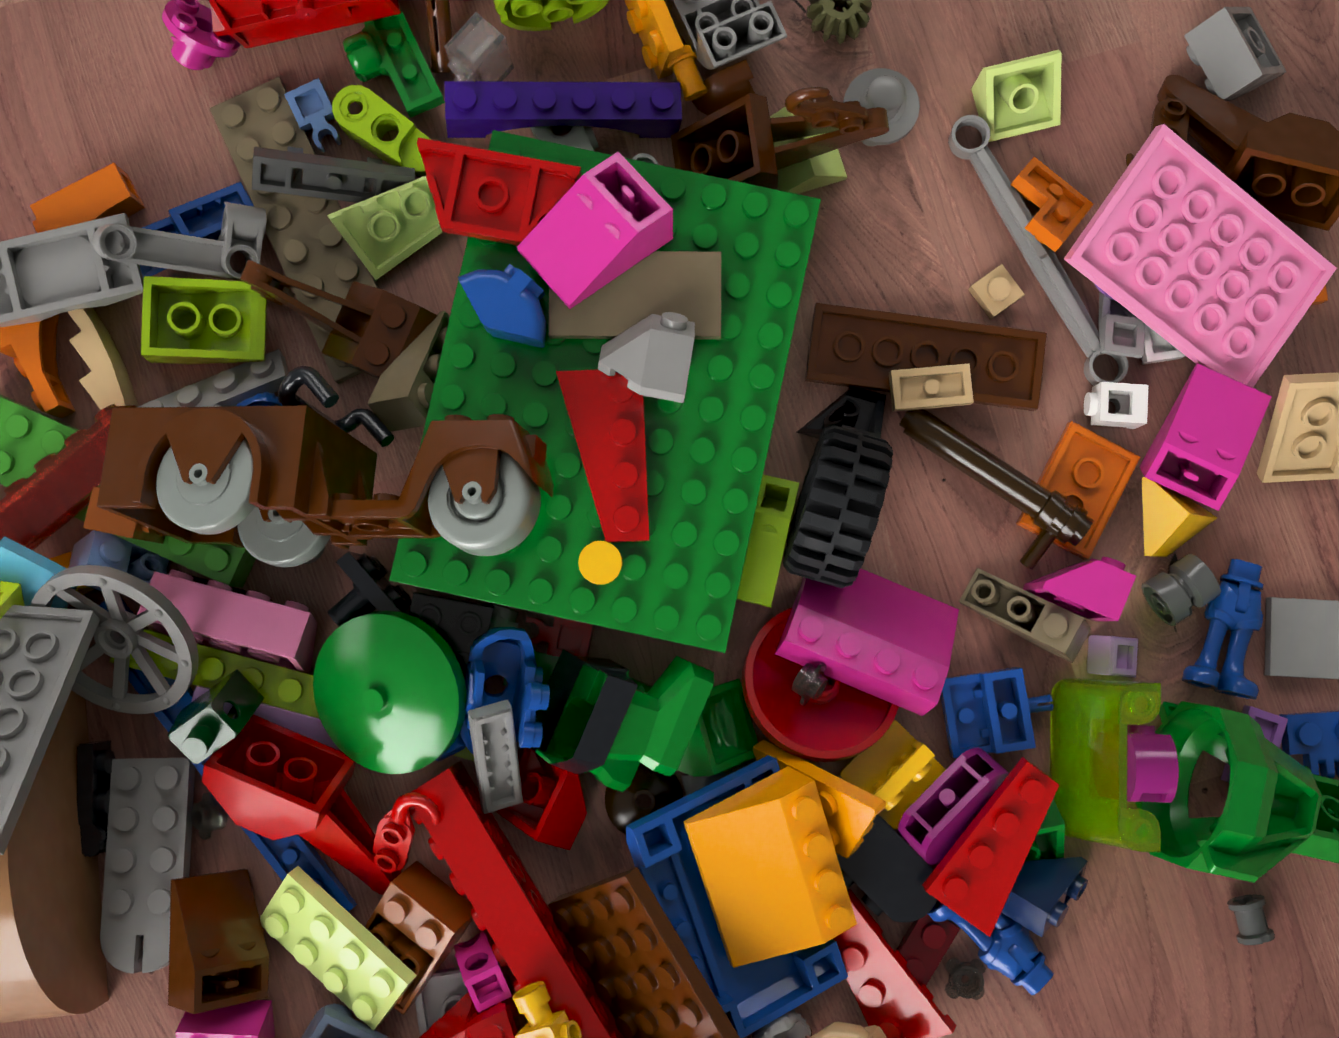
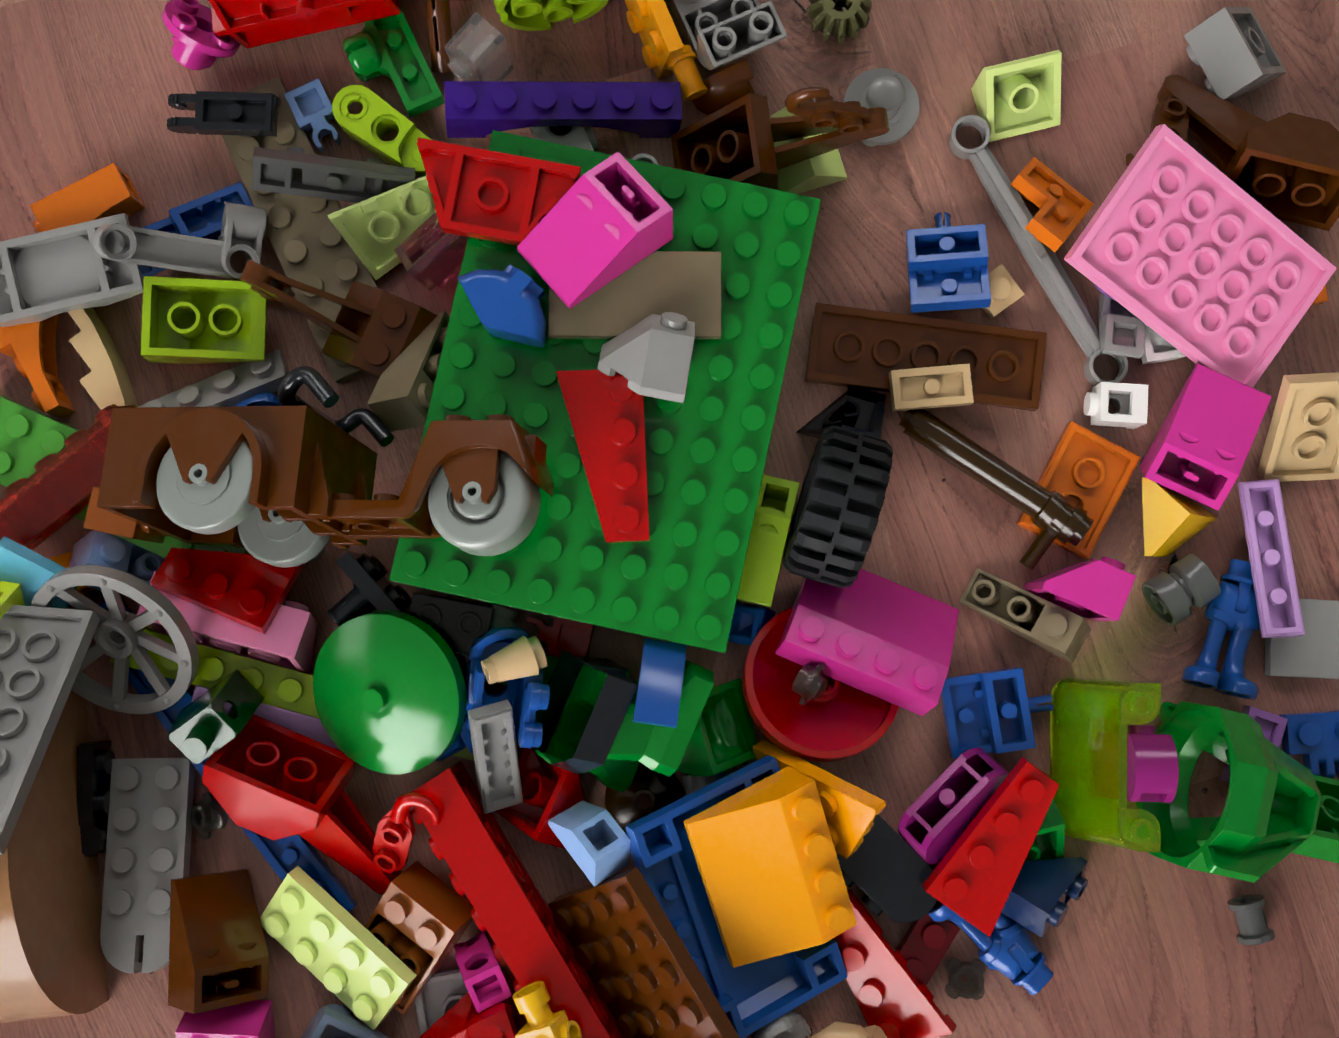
(225, 113): none -> black hinge
(227, 584): none -> red wing
(432, 254): none -> clear pink slope
(515, 661): none -> tan cone
(592, 840): none -> light blue slope
(600, 562): yellow tile -> none
(660, 683): none -> blue slope
(747, 623): none -> blue slope
(895, 771): yellow bracket -> none
(947, 266): none -> blue plate
(1112, 656): lavender slope -> none
(1271, 559): none -> lavender slope

